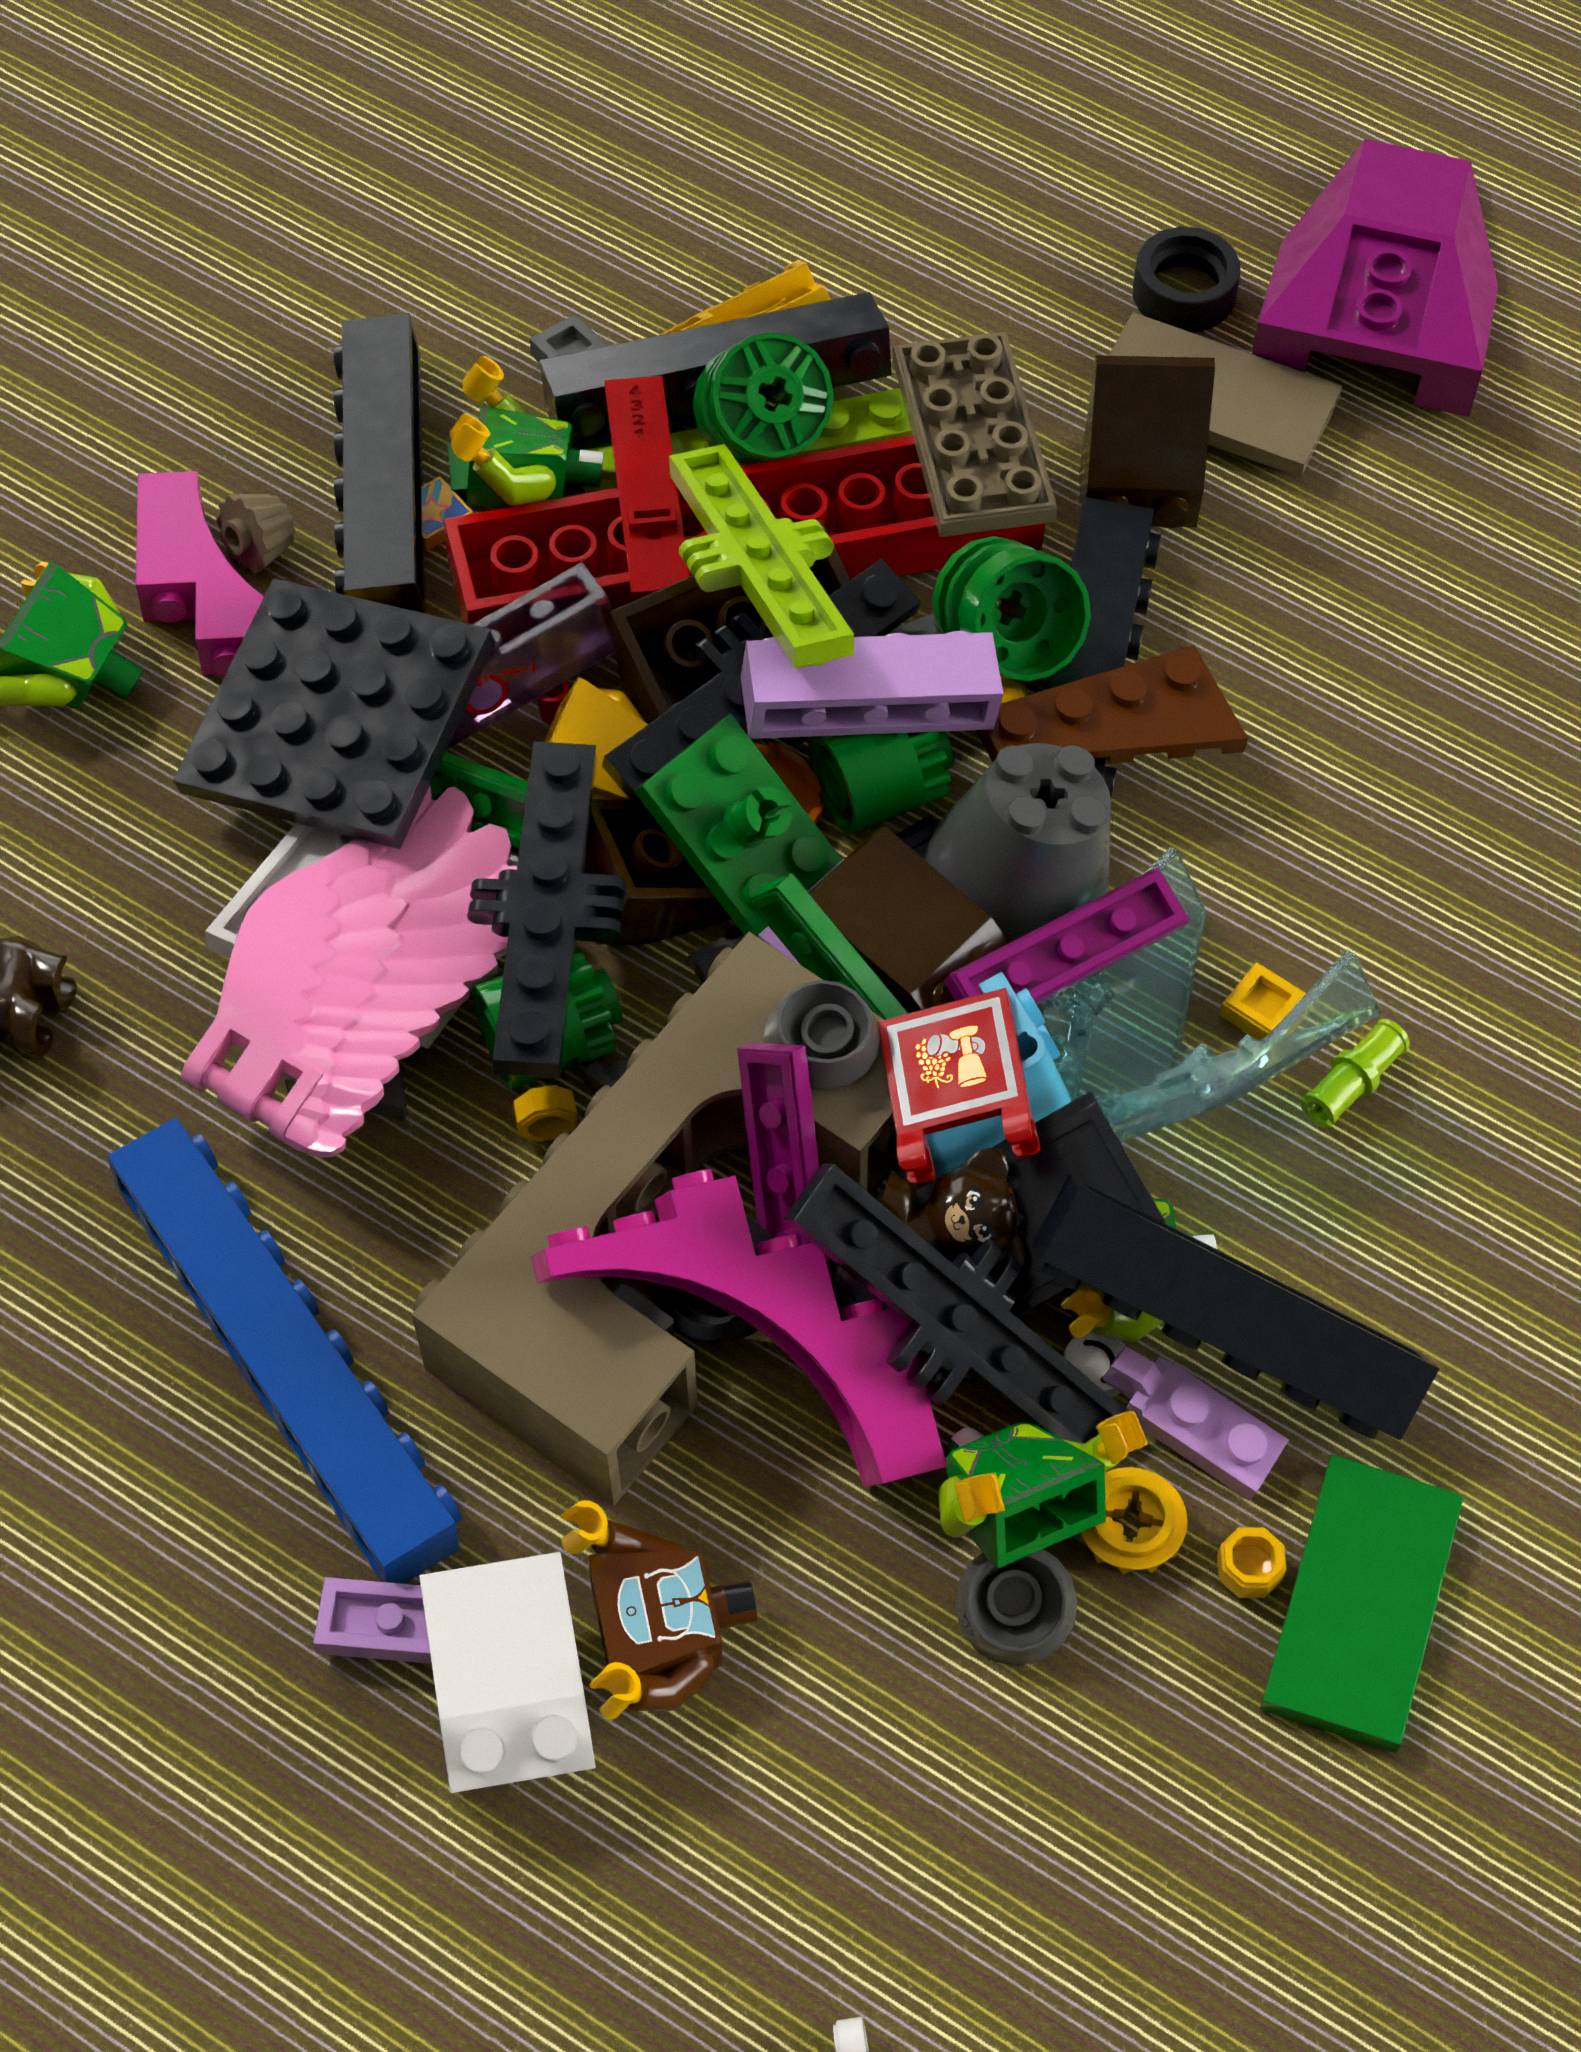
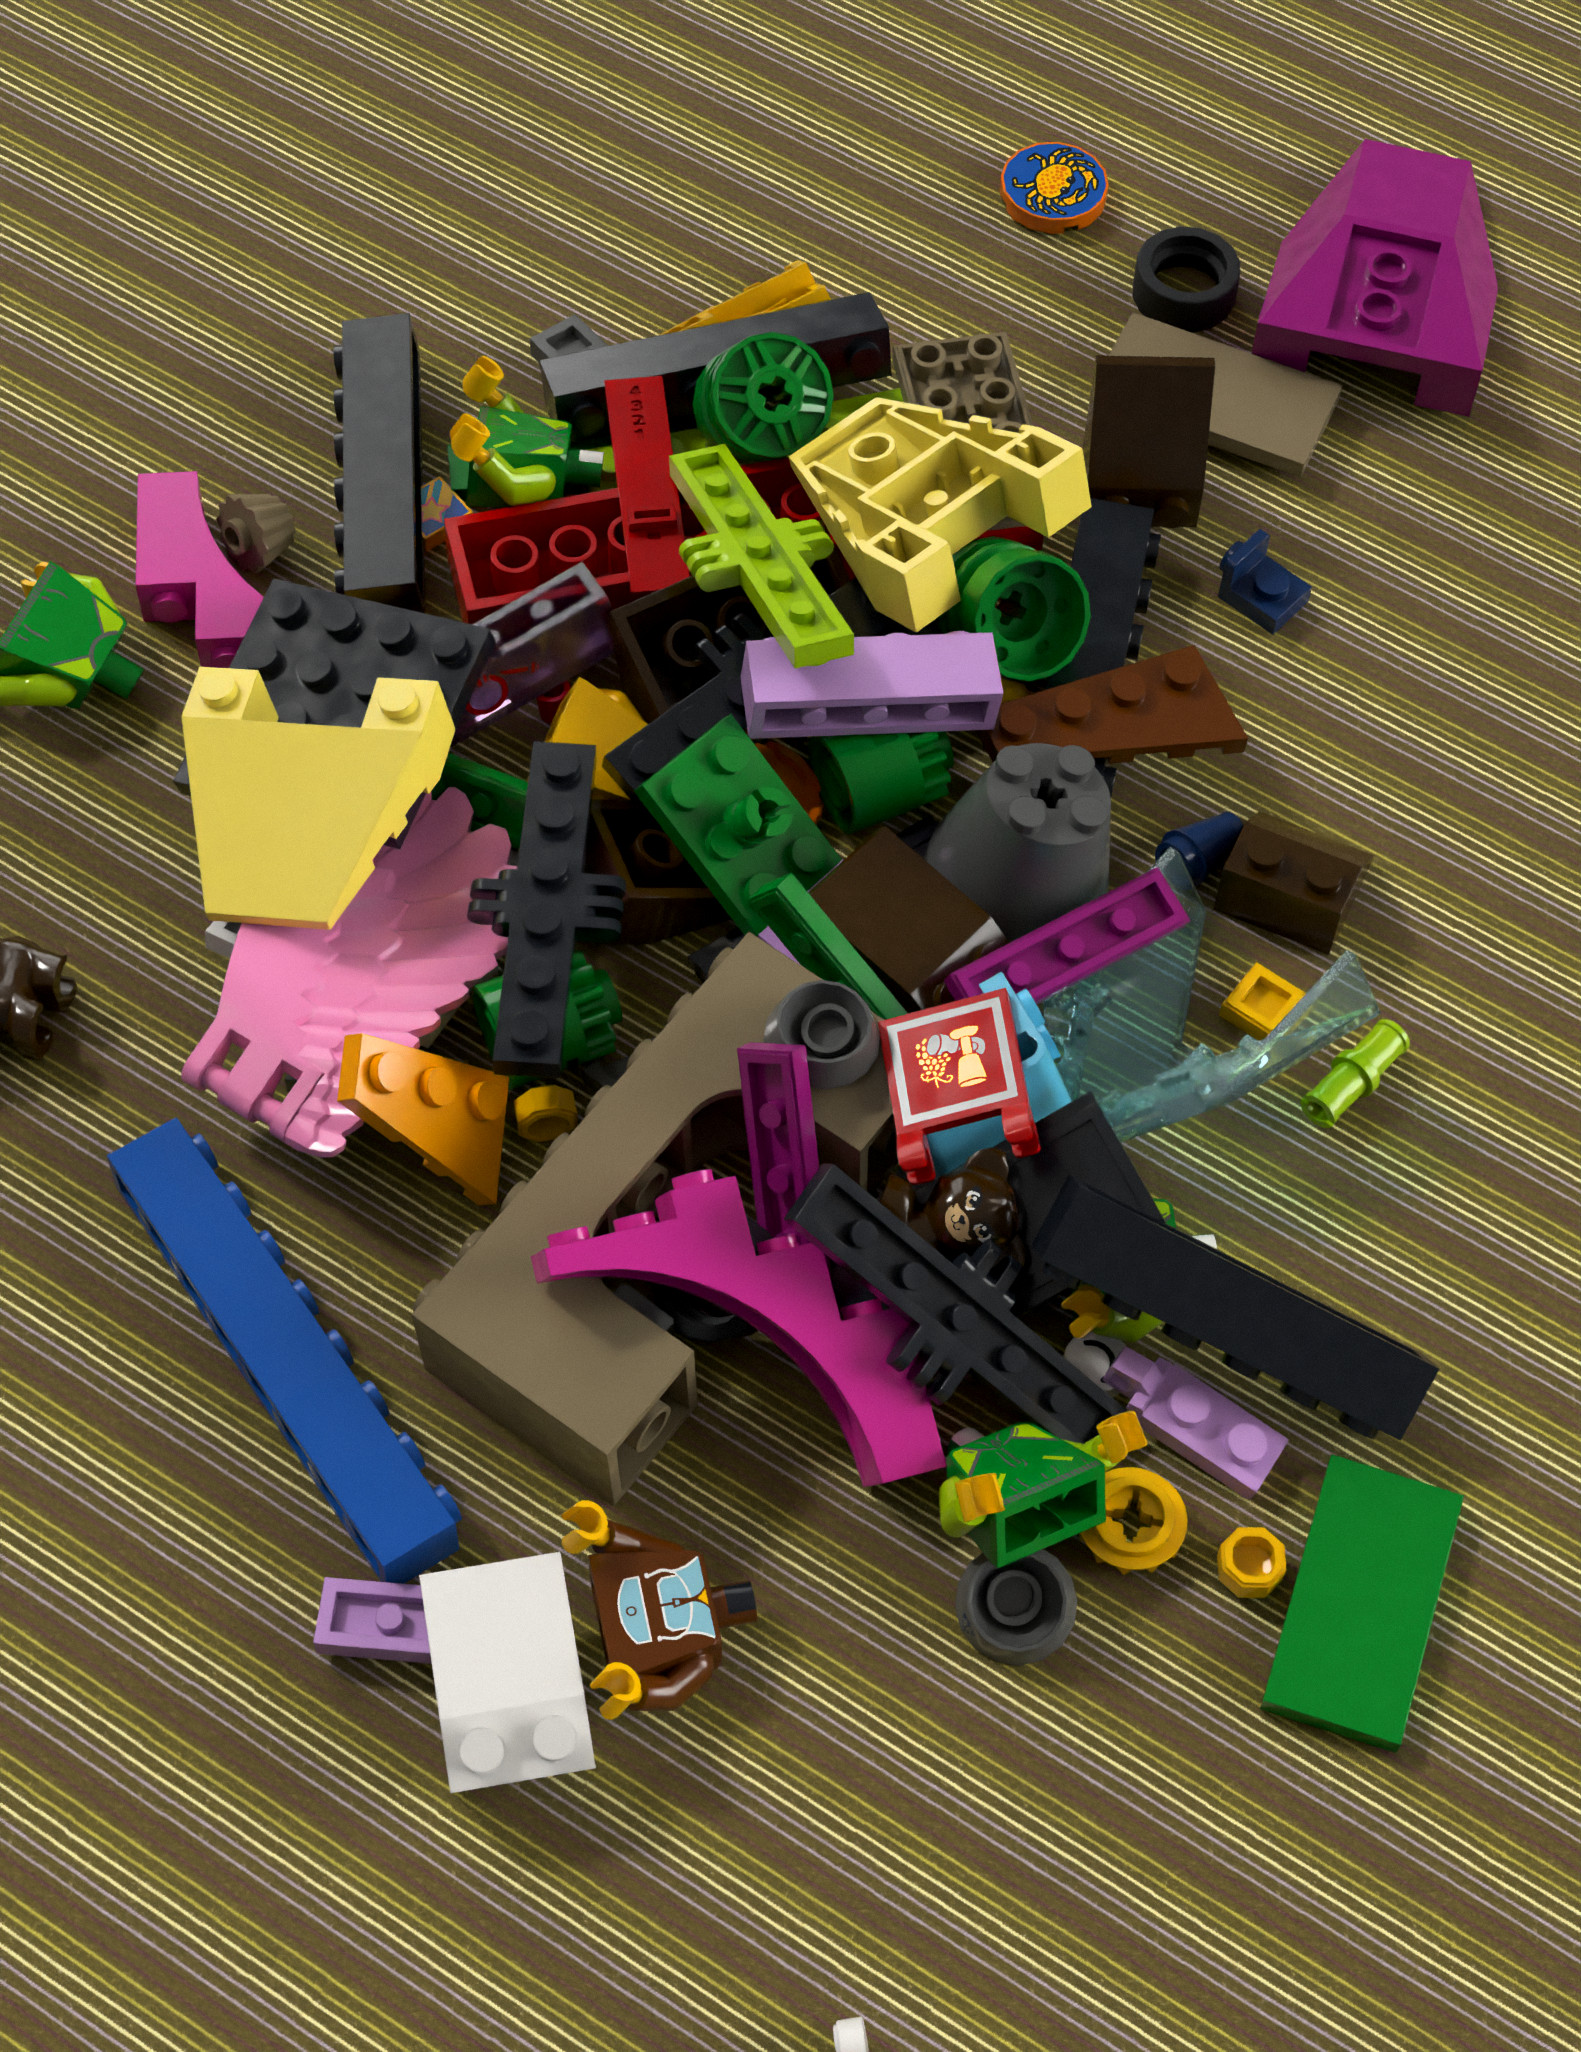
(302, 808): none -> light yellow wedge
(432, 1105): none -> light orange wing
(917, 488): none -> light yellow wedge
(1053, 187): none -> tile
(1203, 843): none -> dark blue cone
(1260, 585): none -> dark blue bracket
(1291, 881): none -> dark brown slope

